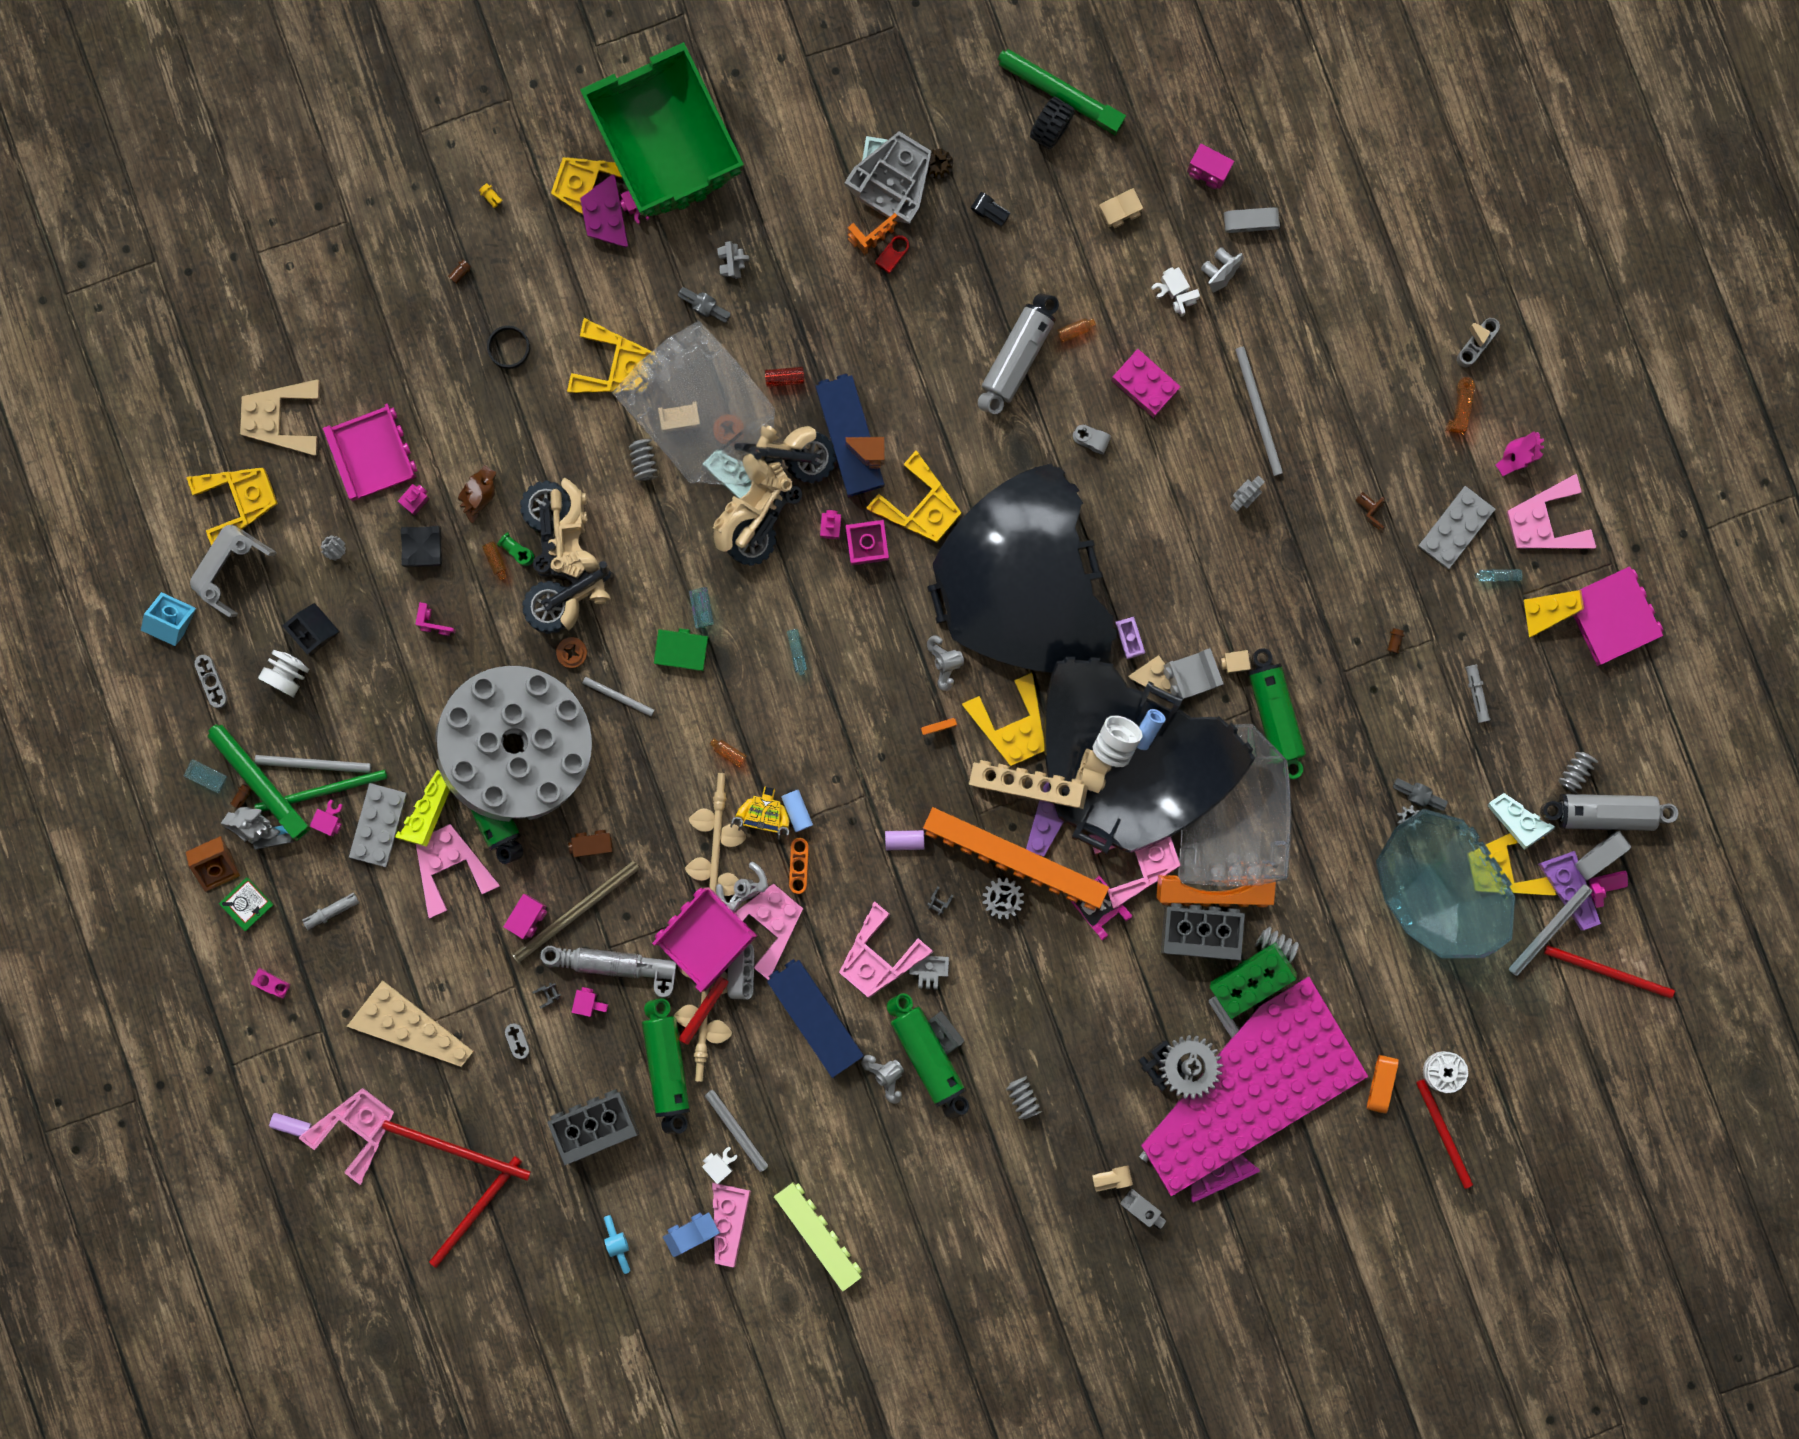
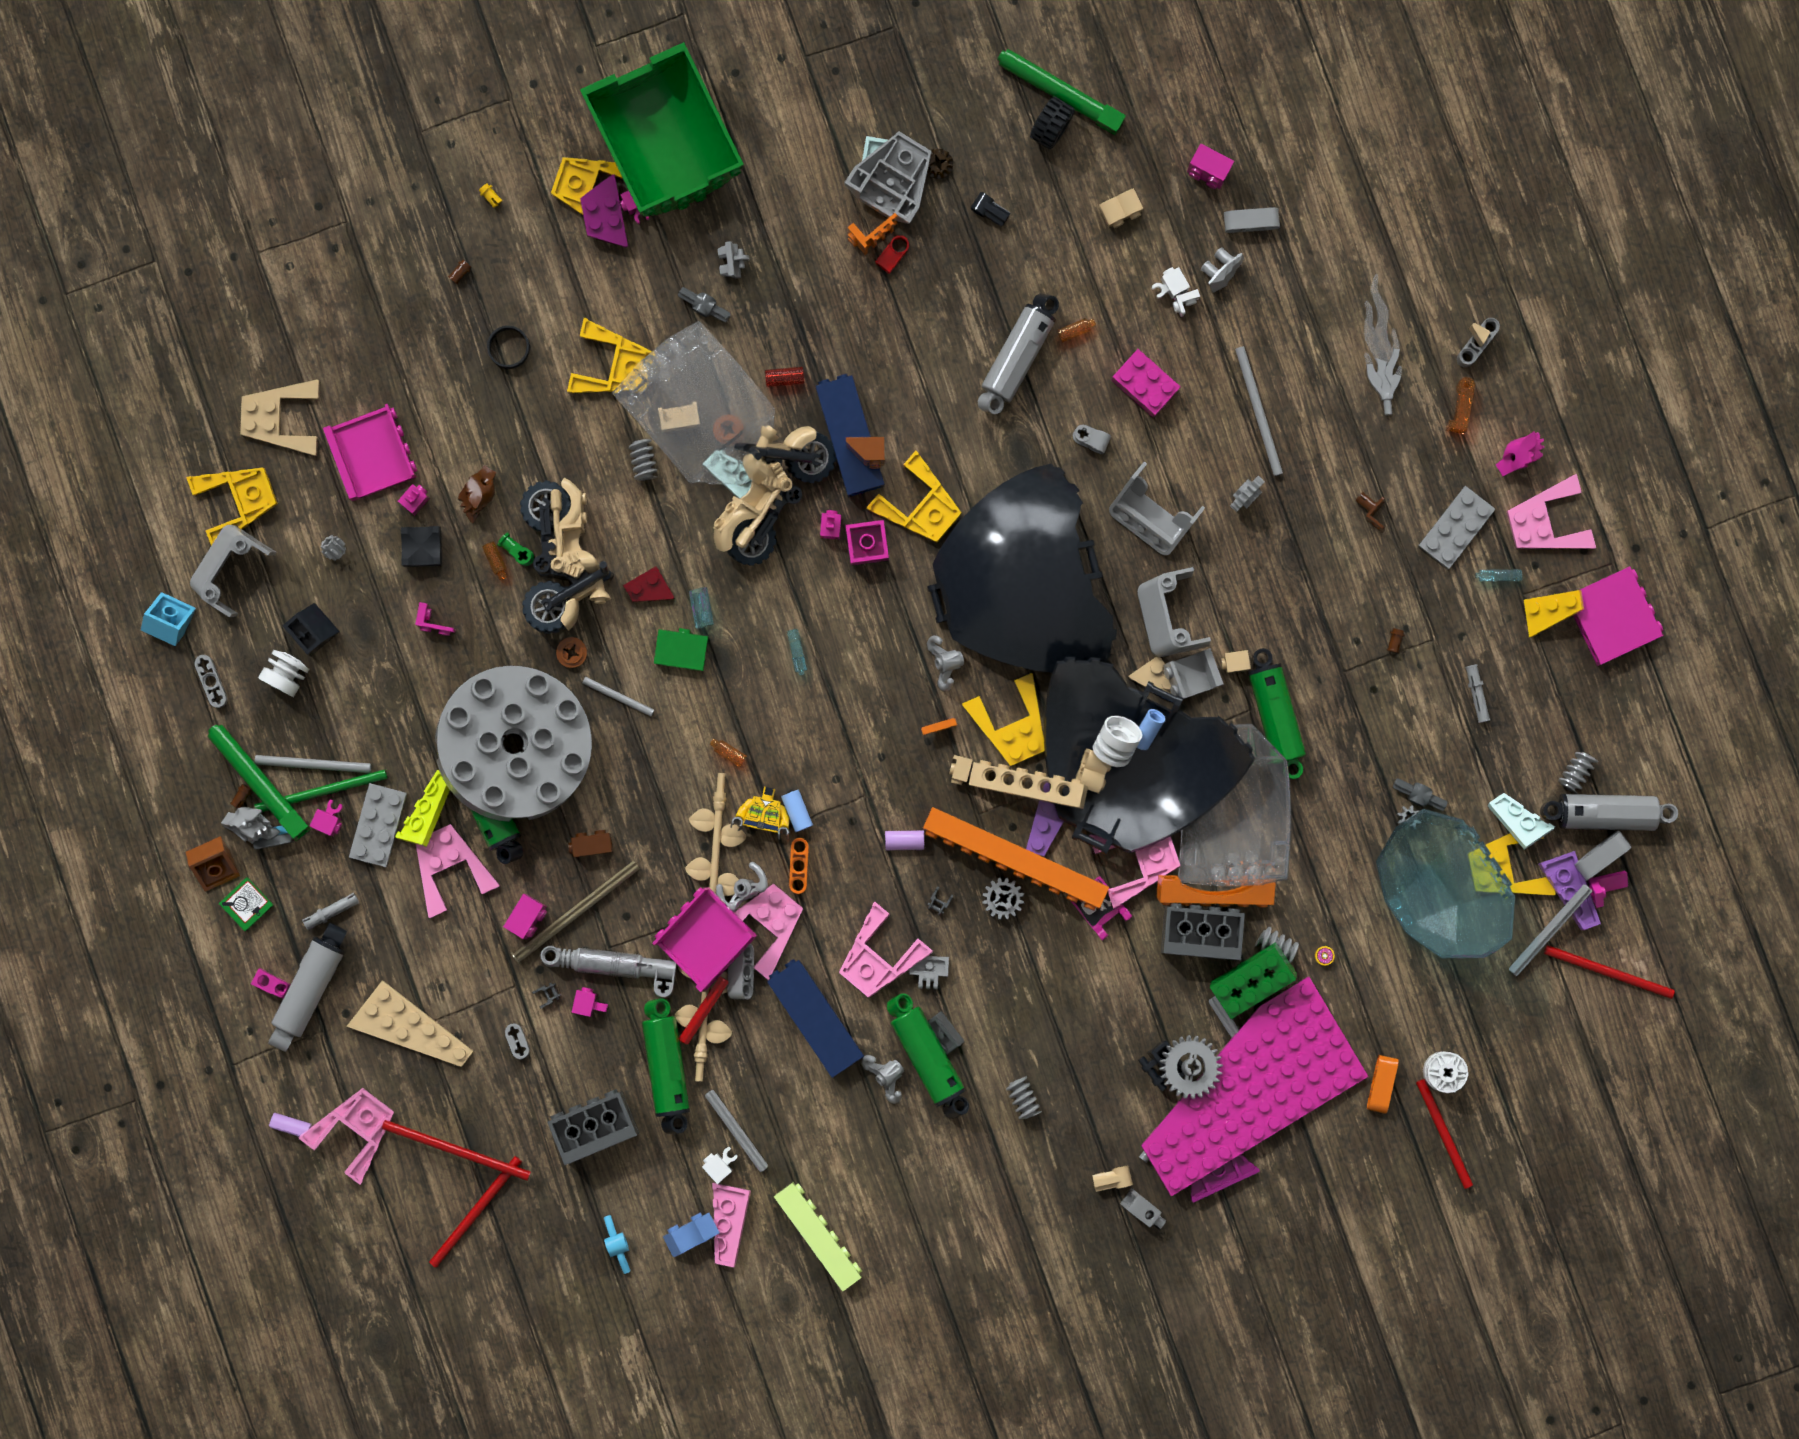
(205, 776): clear light blue plate -> none
(307, 986): none -> light grey piece
(648, 587): none -> dark red wing
(960, 770): none -> tan brick
(1130, 638): lavender brick -> none
(1149, 519): none -> light grey windscreen
(1161, 636): none -> light grey windscreen
(1324, 955): none -> tile
(1385, 356): none -> piece

